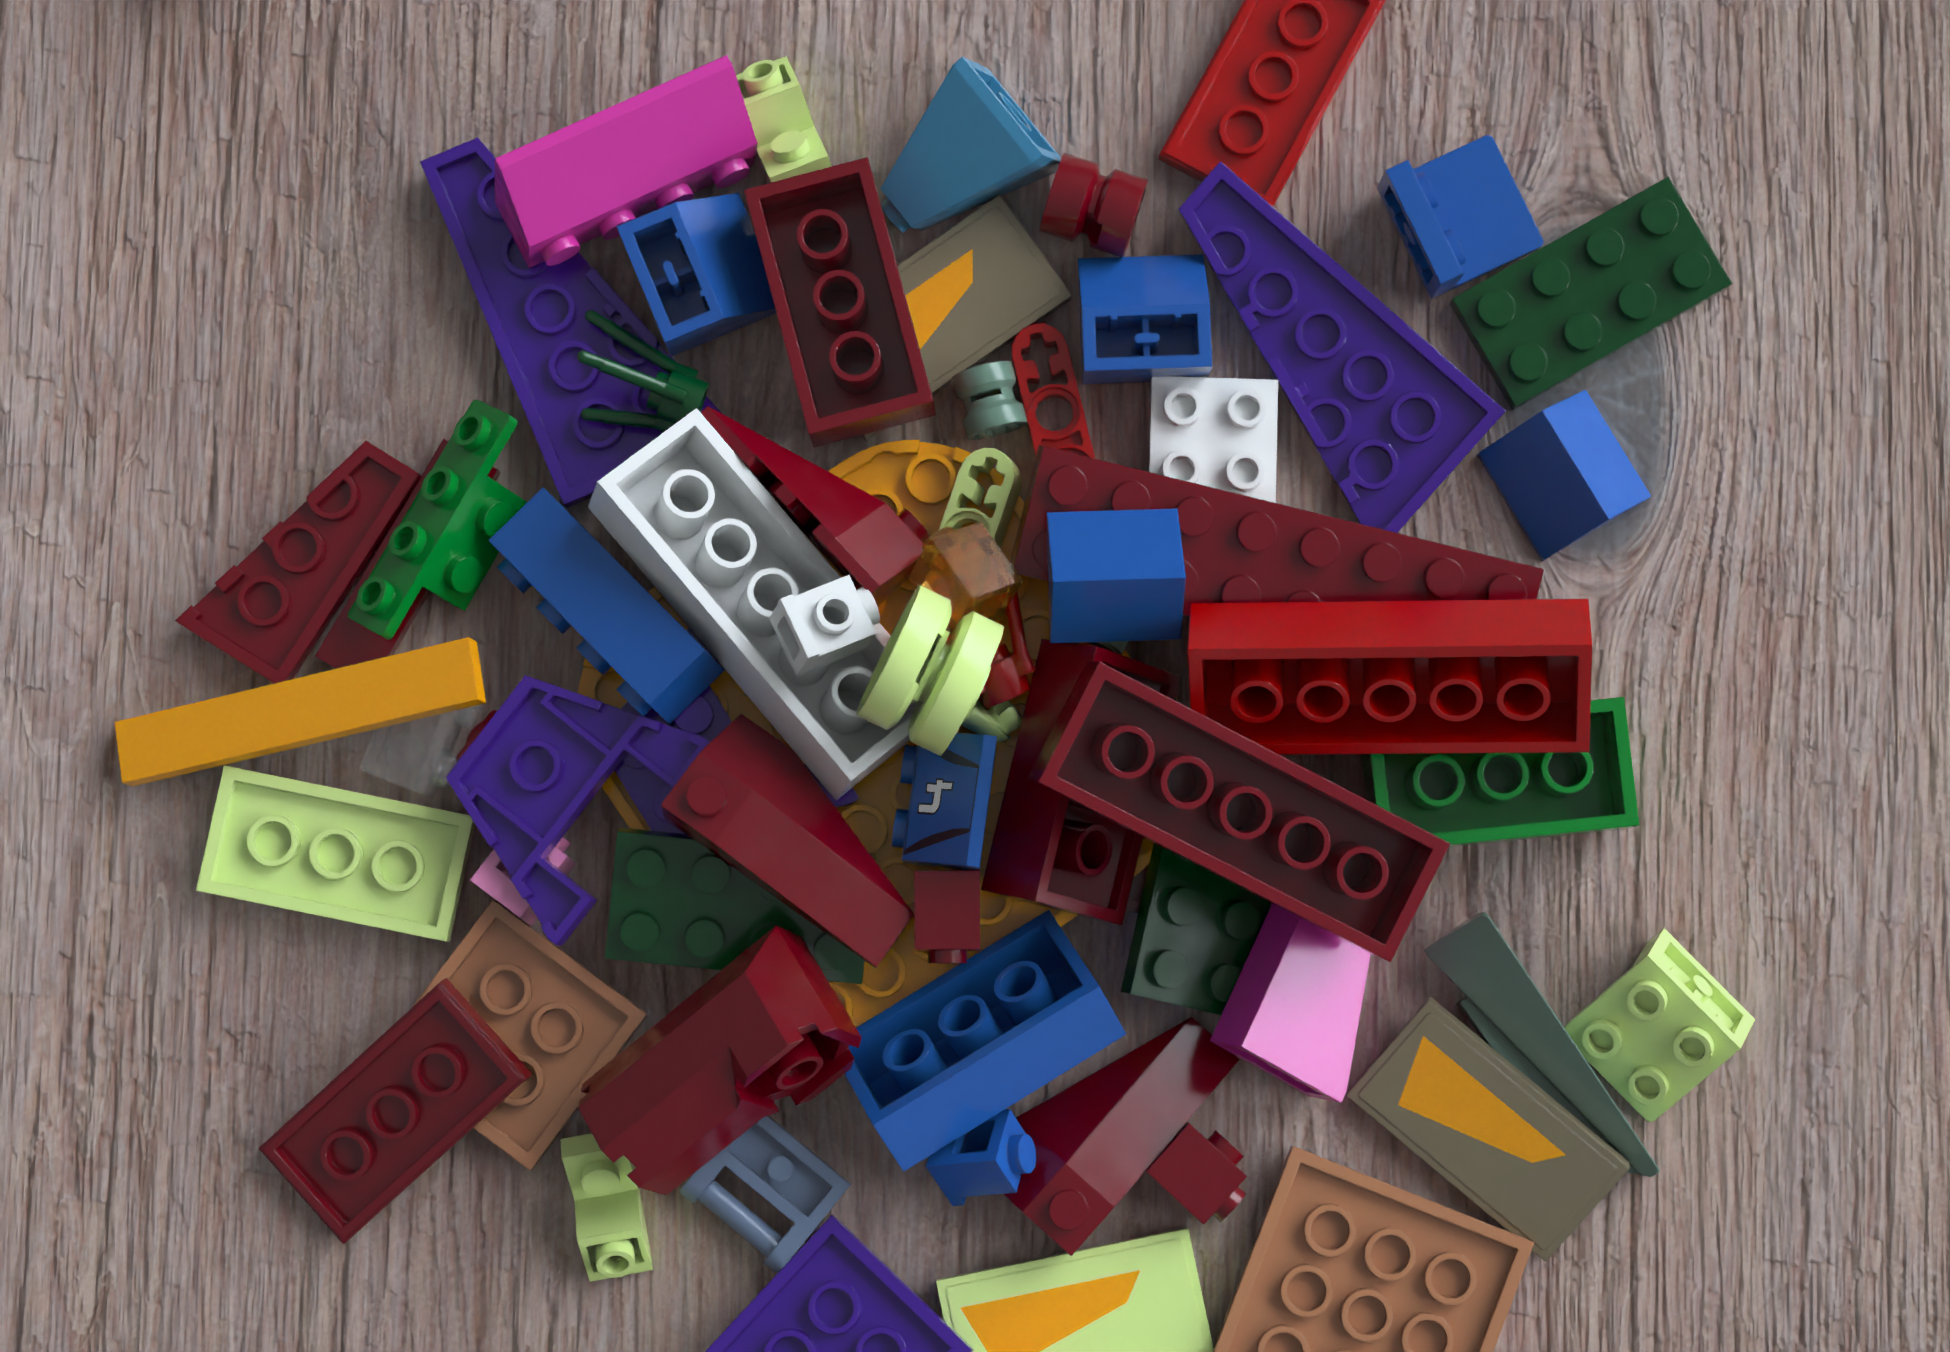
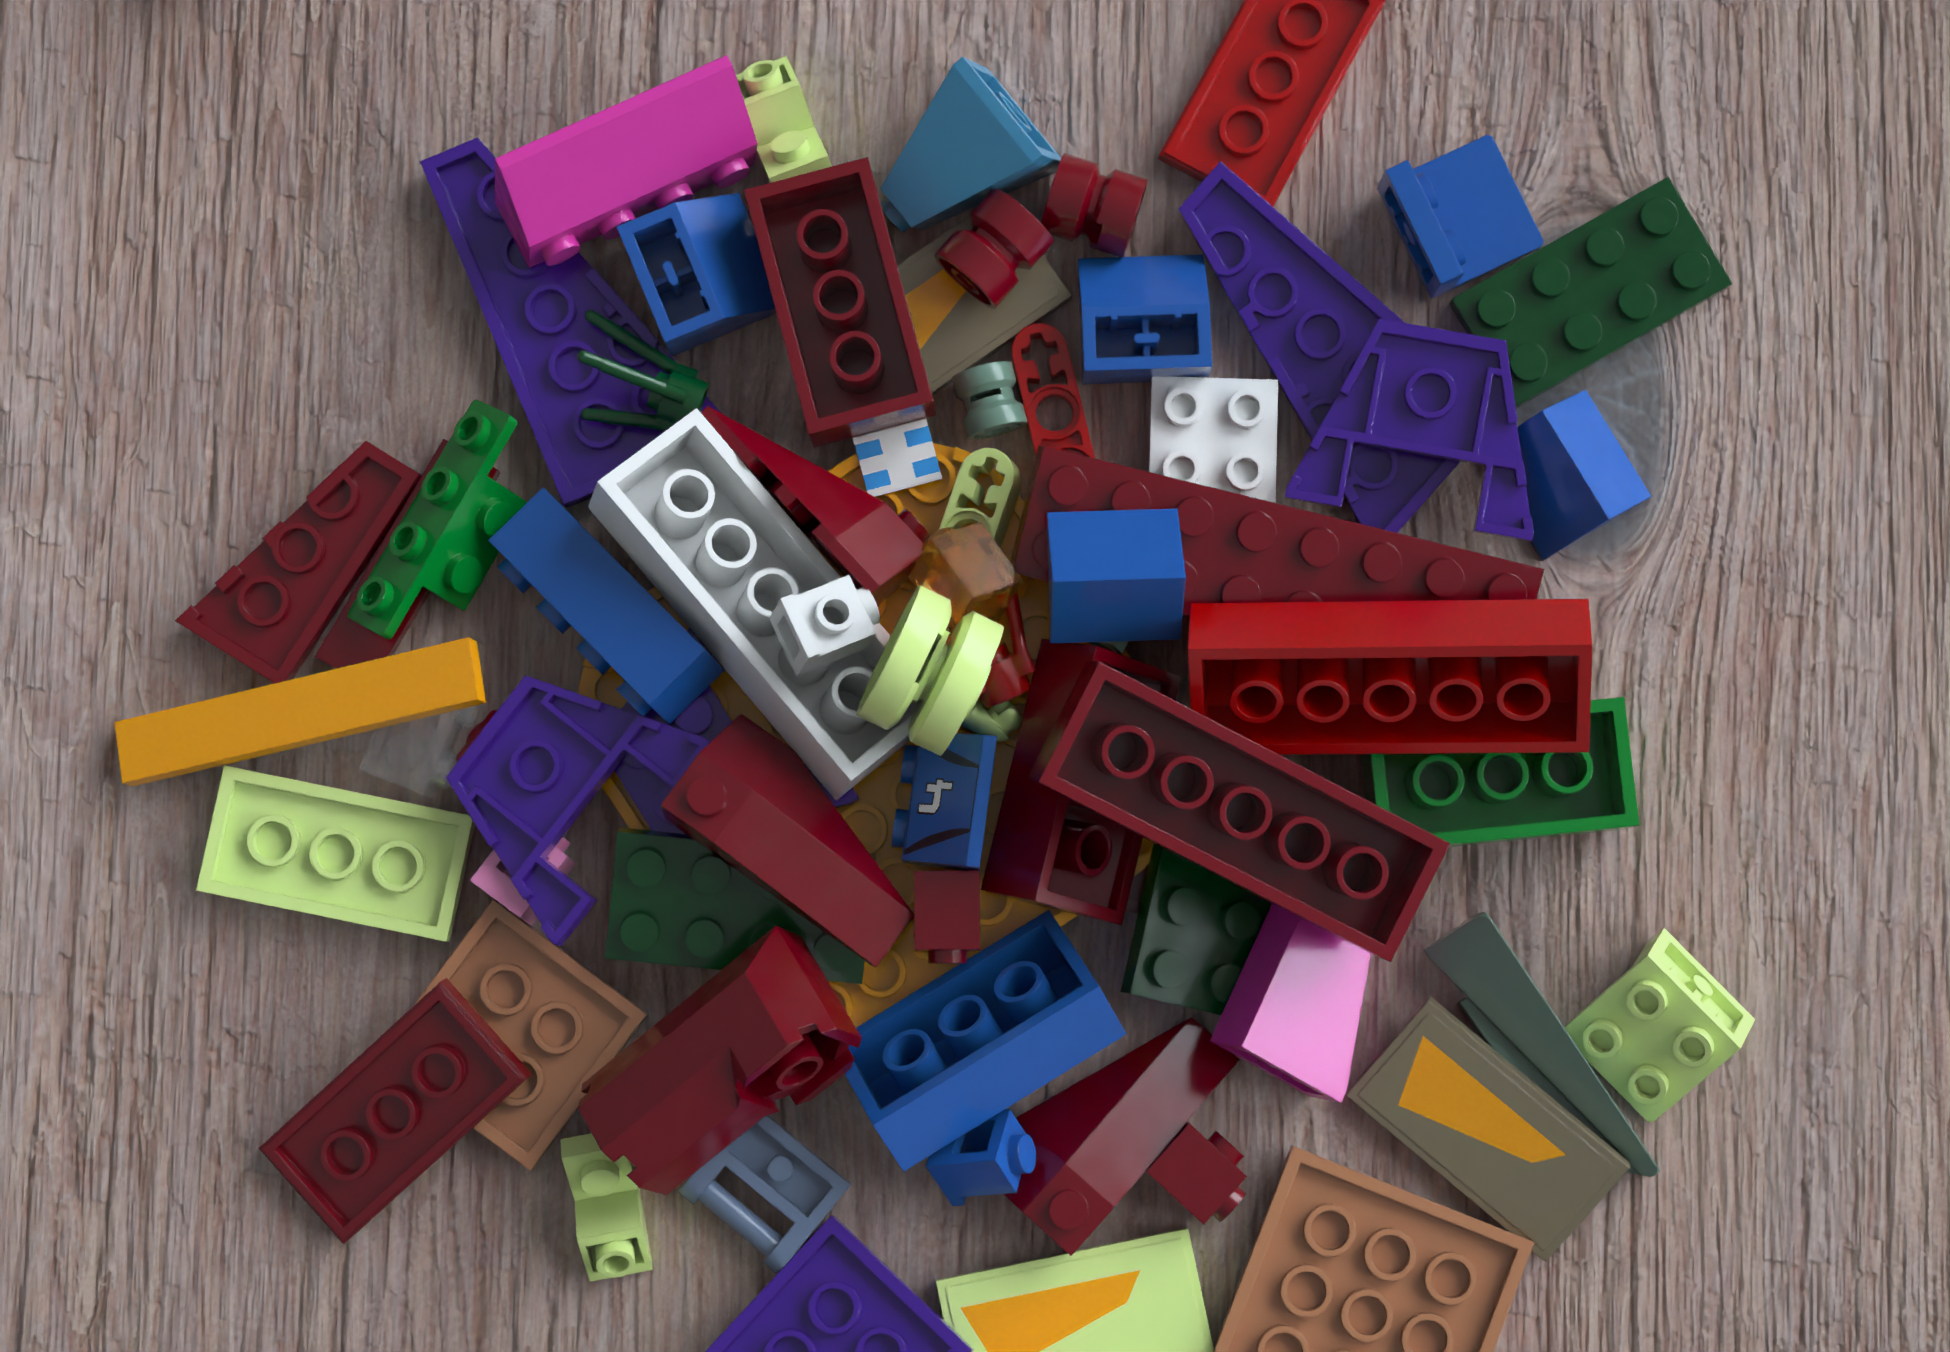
(897, 458): none -> white sticker
(1000, 242): none -> dark red wheel
(1431, 398): none -> dark purple wing

